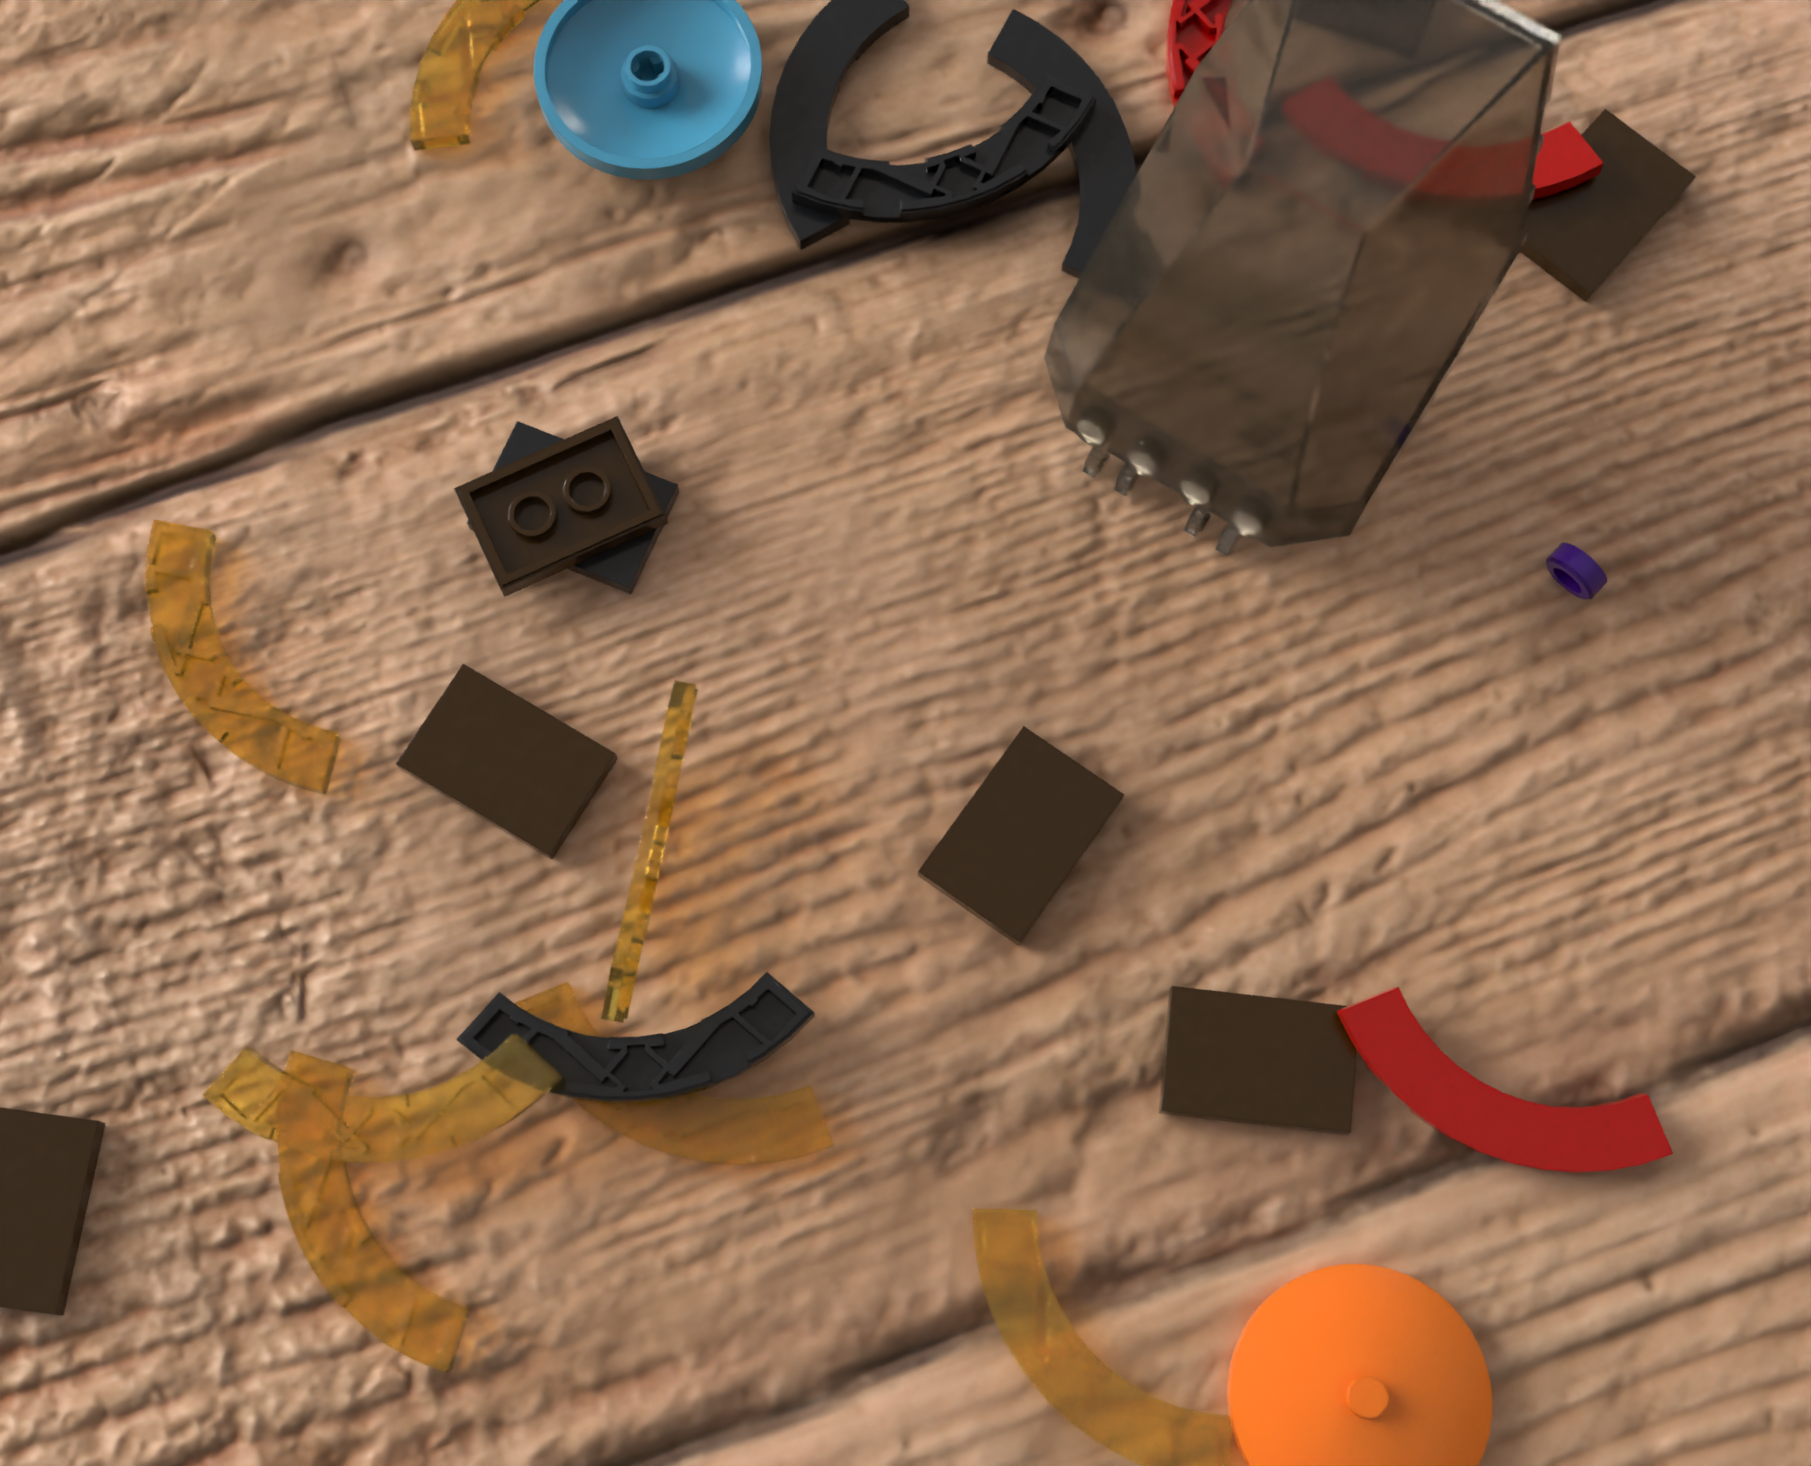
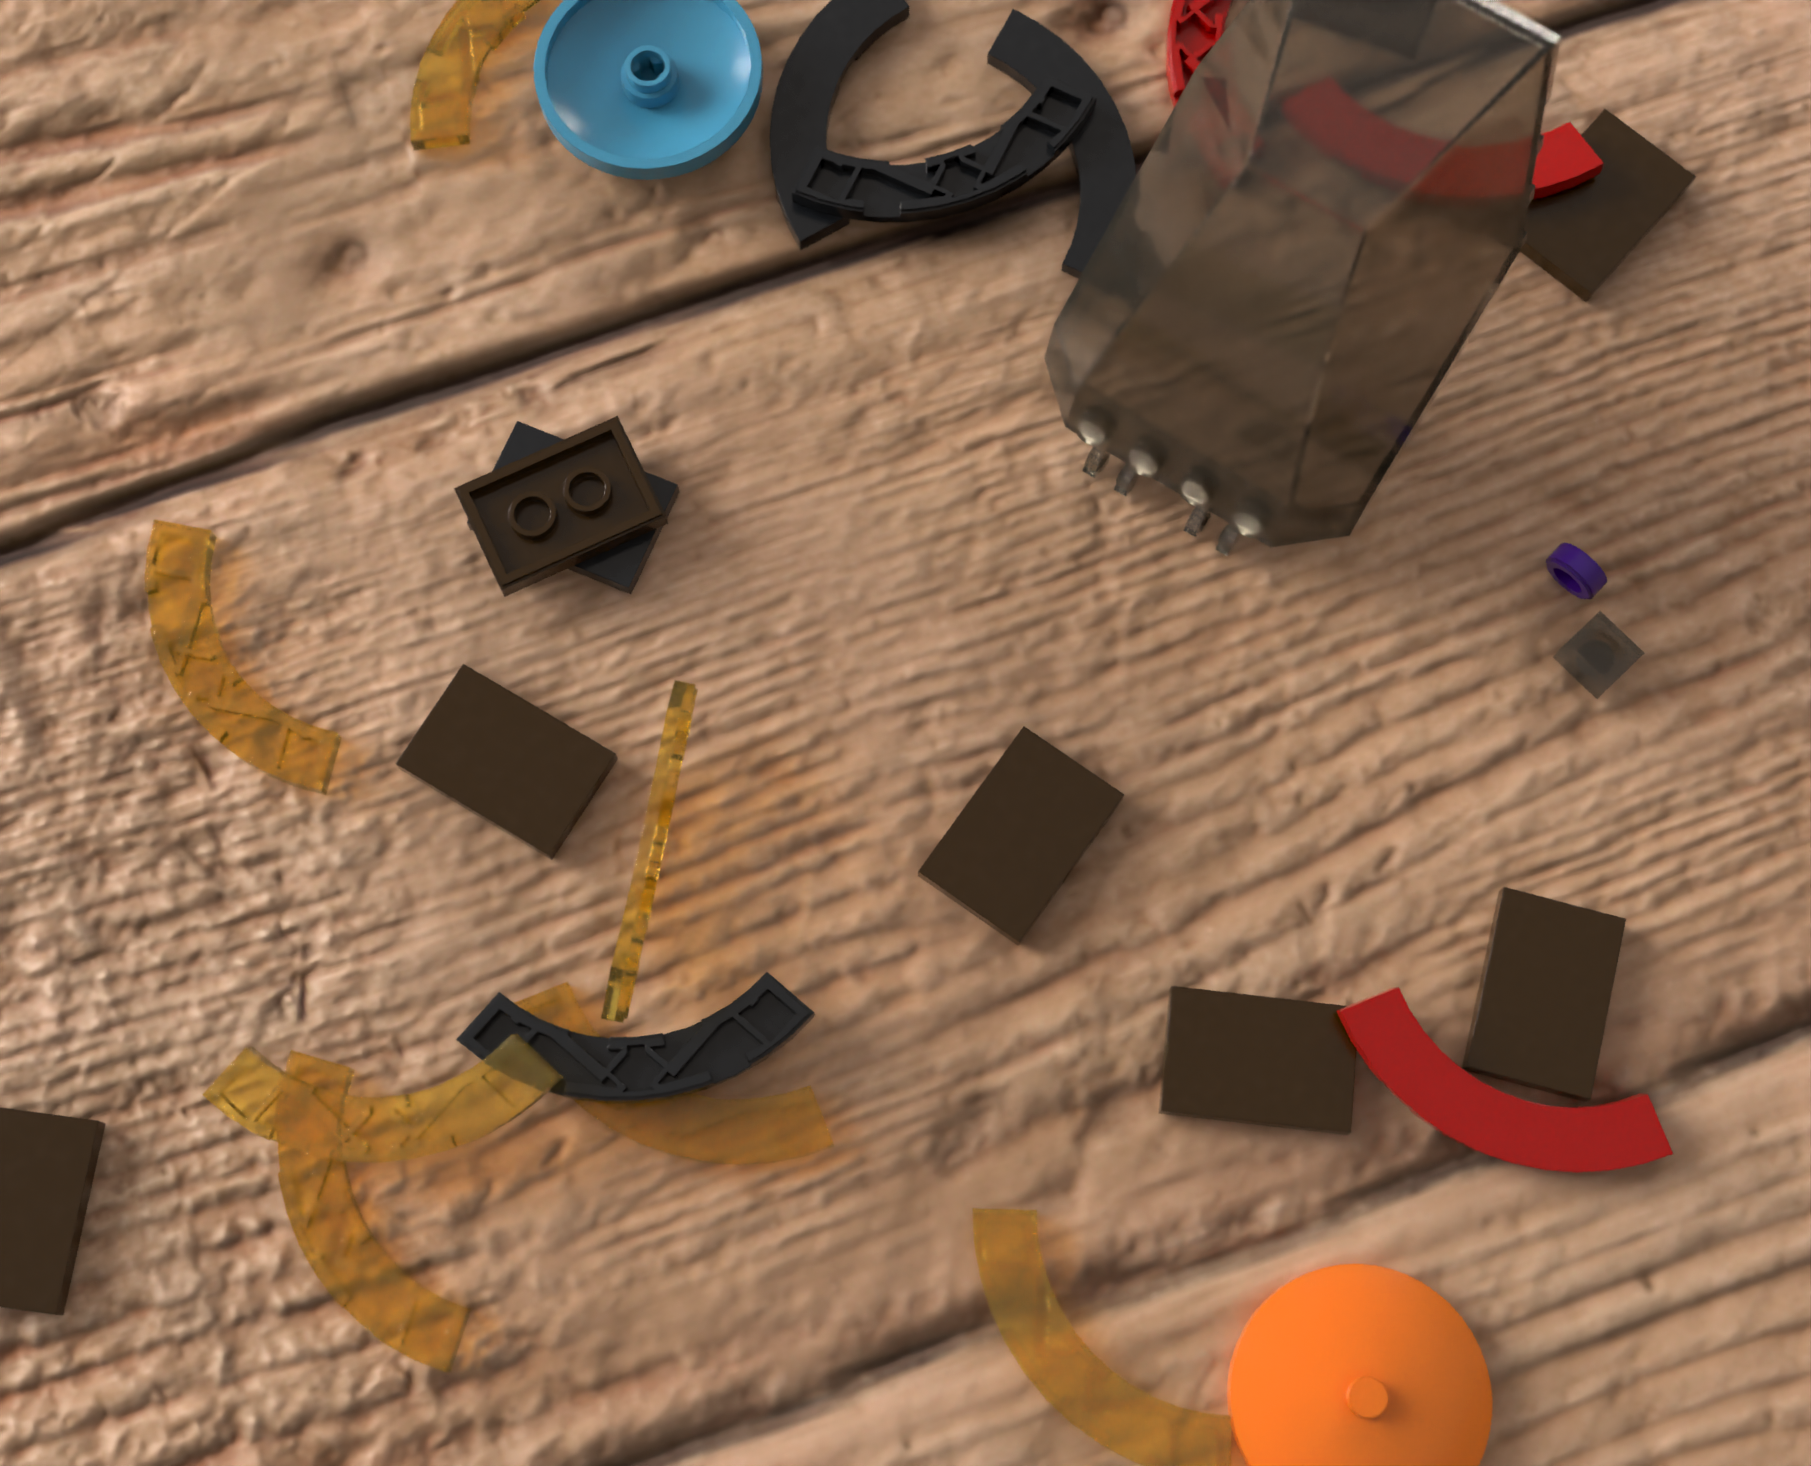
(1544, 994): none -> dark brown tile
(1598, 654): none -> clear smoke plate

